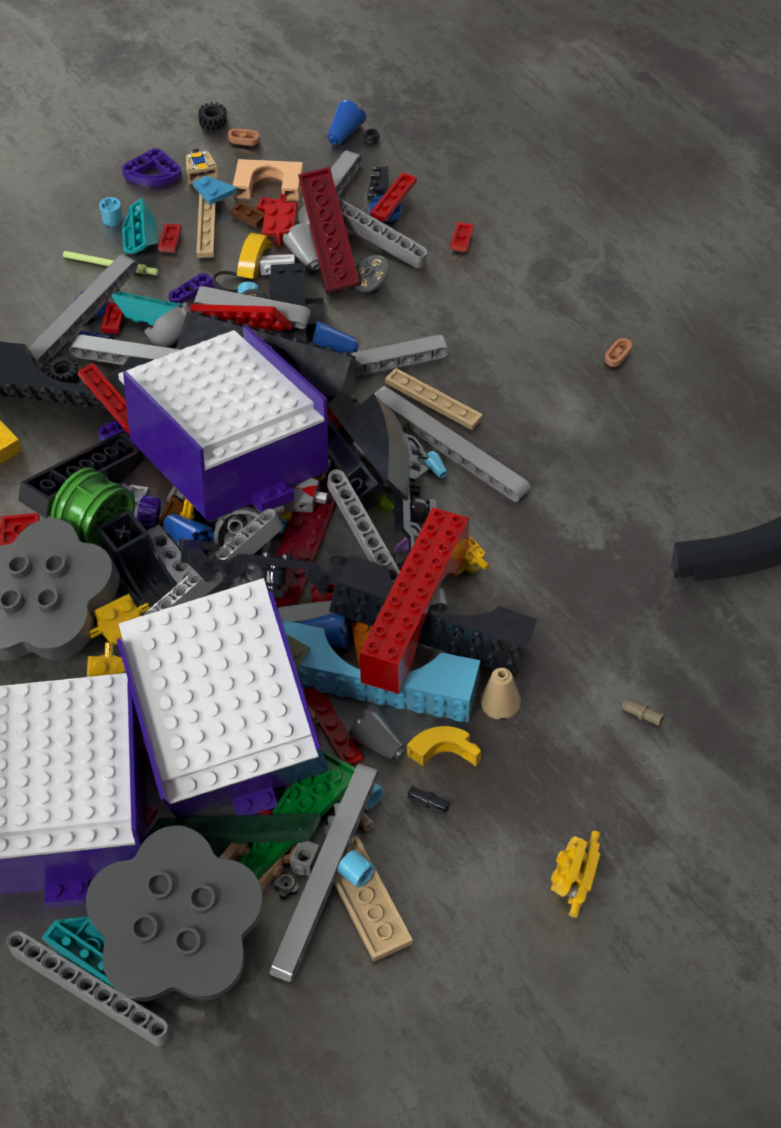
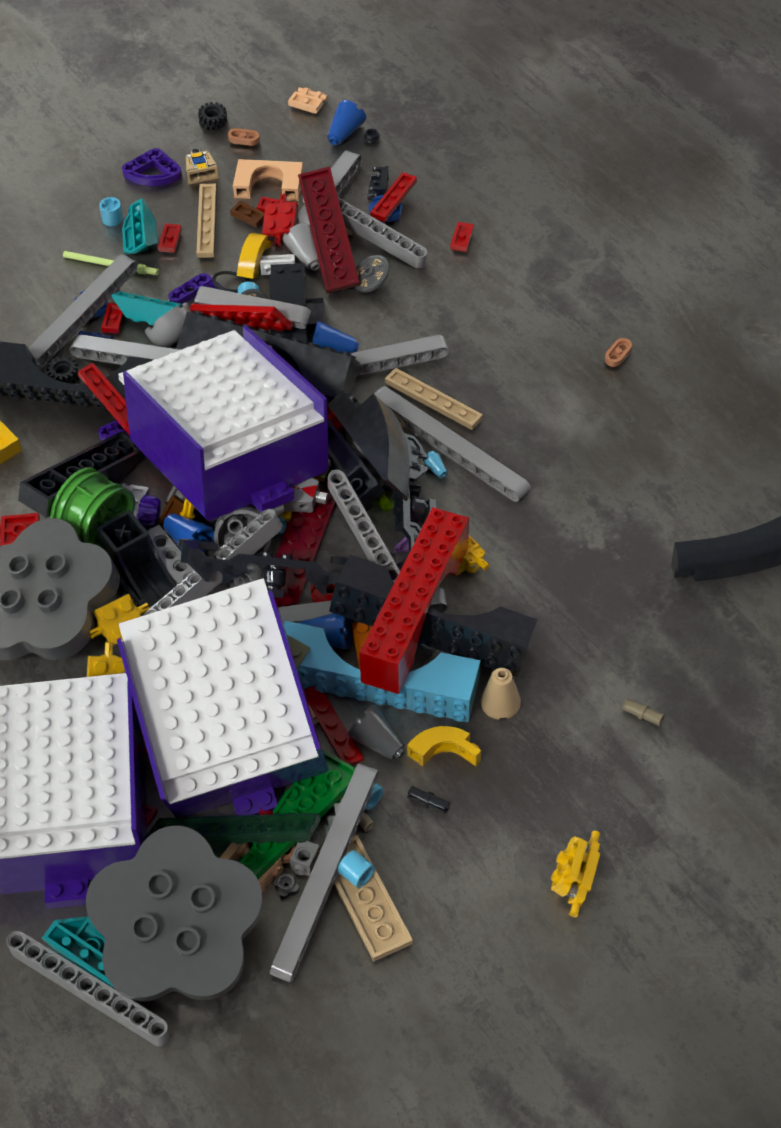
(213, 189): dark azure wing -> none
(307, 100): none -> light nougat plate

